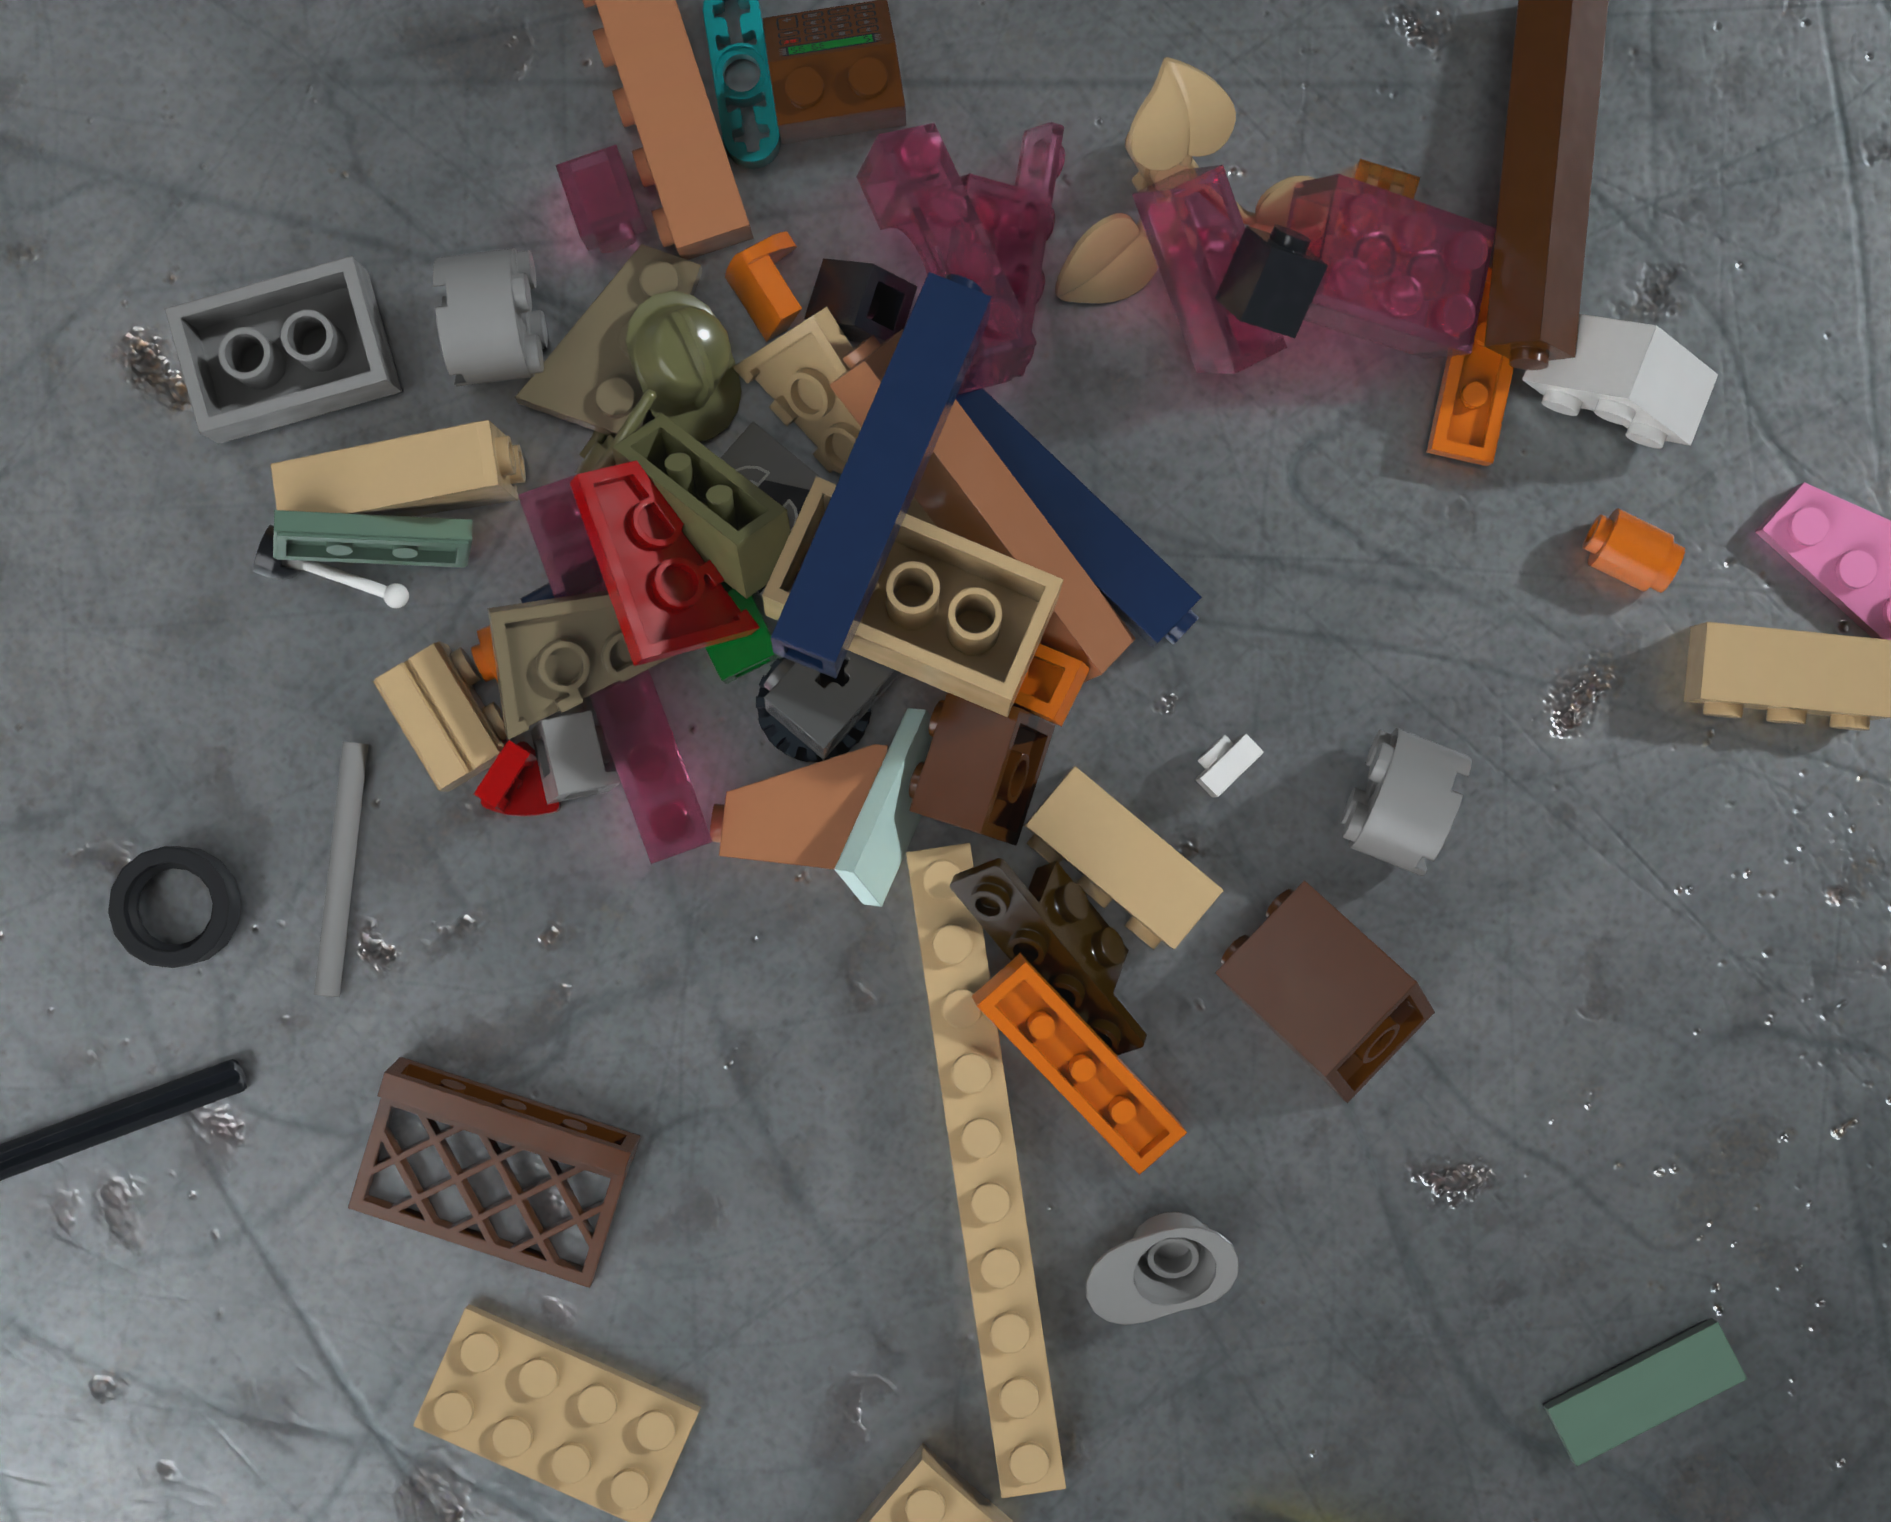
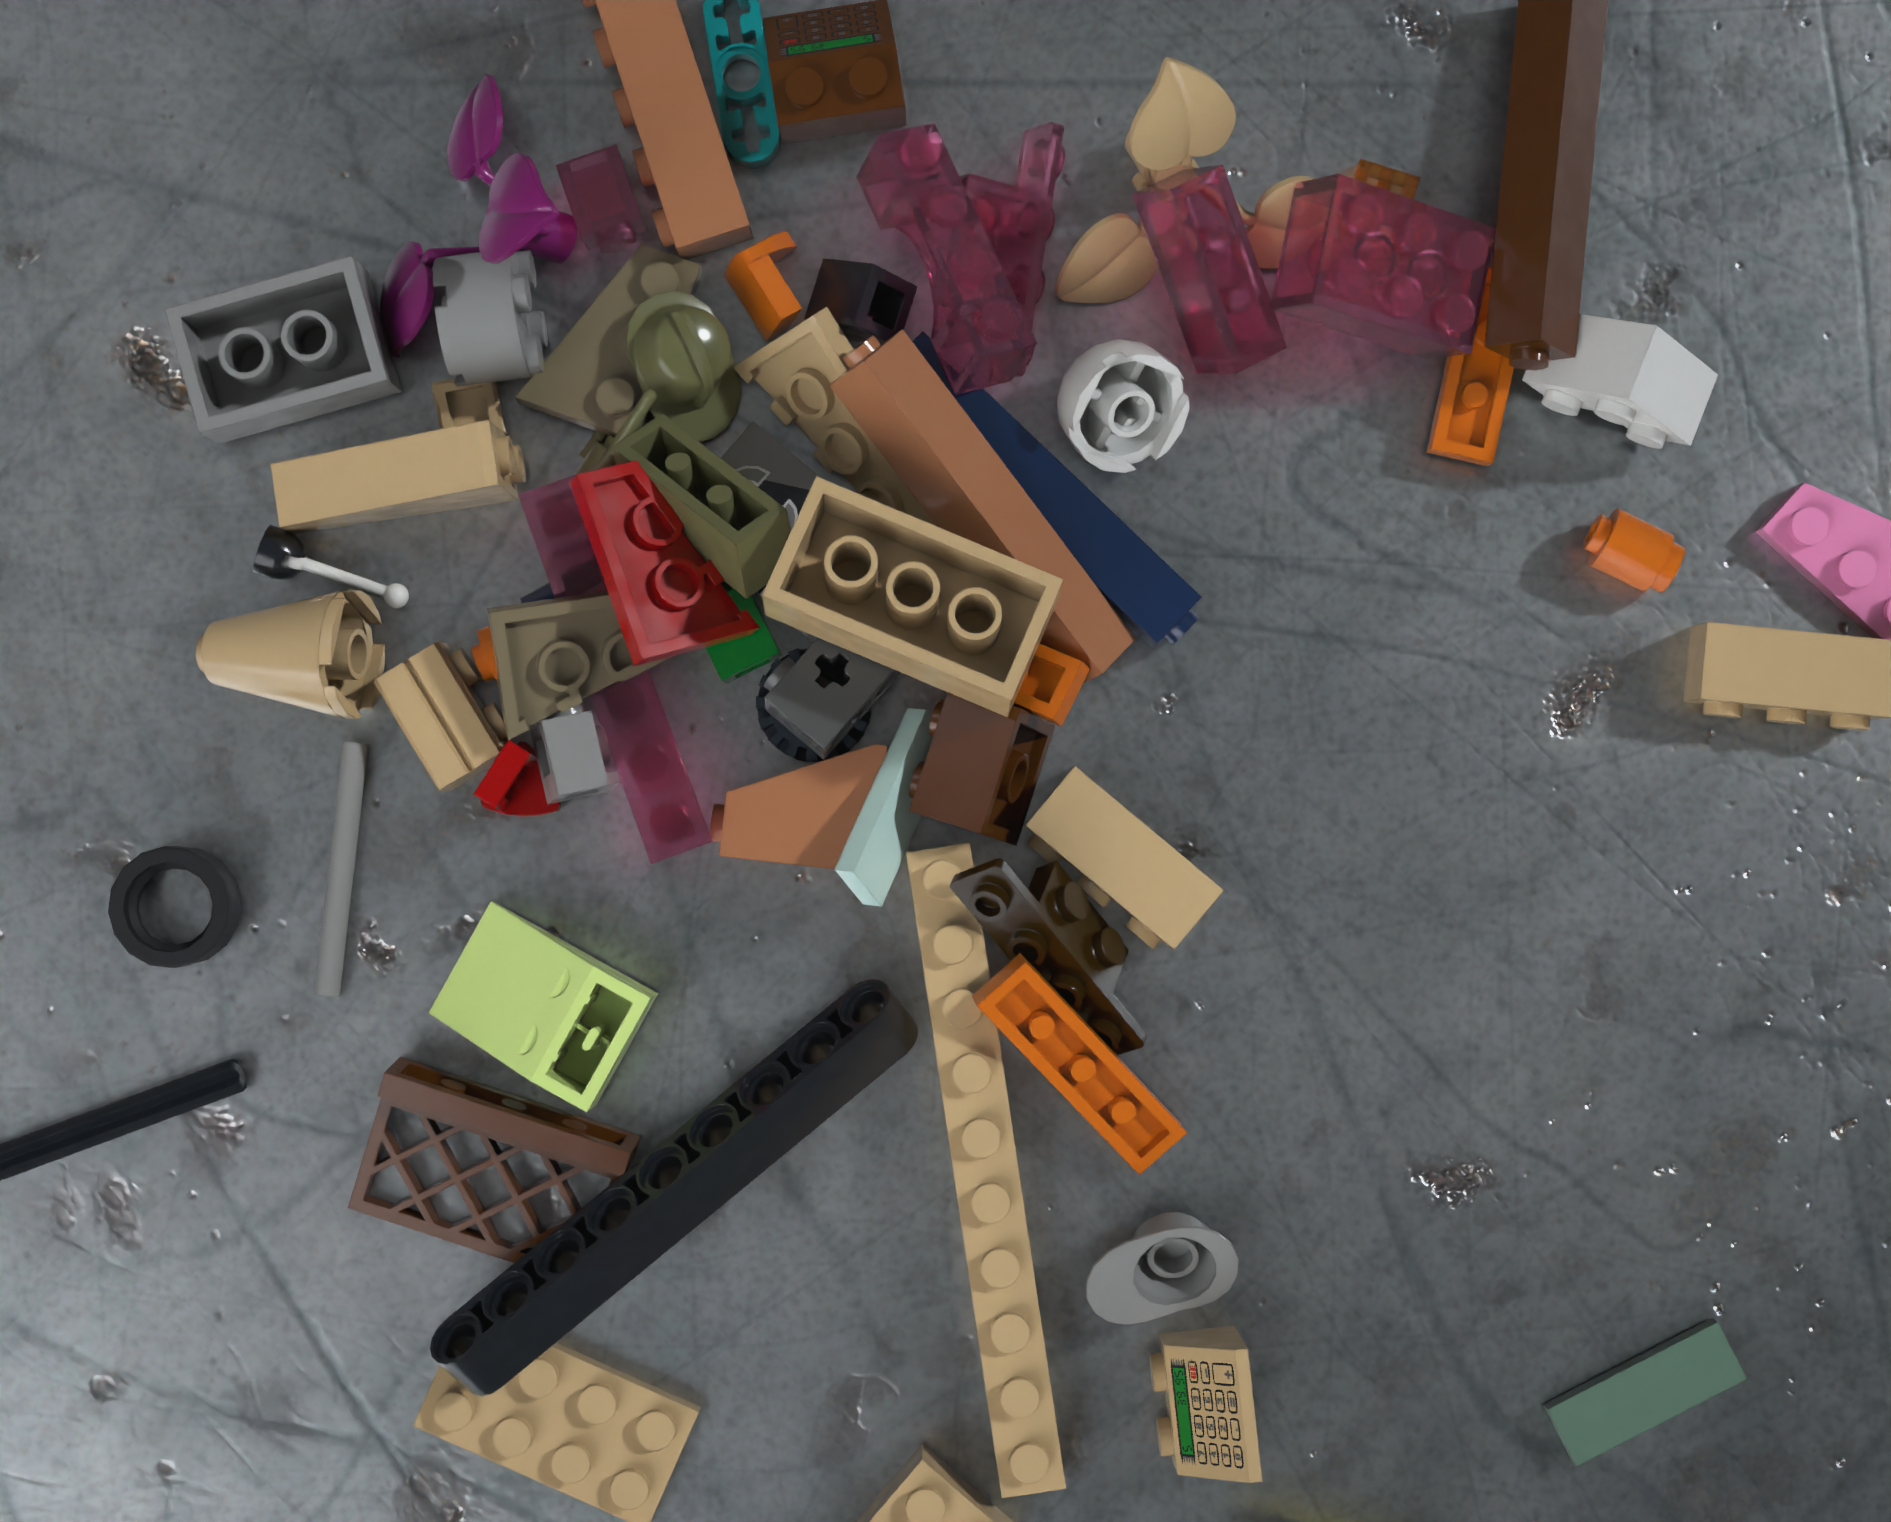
(300, 653): none -> tan cone
(372, 539): sand green tile -> none
(468, 404): none -> tan tile
(516, 219): none -> magenta plant
(542, 1006): none -> yellowish green slope
(674, 1188): none -> black beam
(882, 474): dark blue brick -> none
(1122, 404): none -> white cylinder
(1208, 1404): none -> tan slope
(1226, 762): white plate -> none
(1272, 279): black brick -> none
(1325, 989): reddish brown slope -> none
(1406, 800): light grey brick -> none

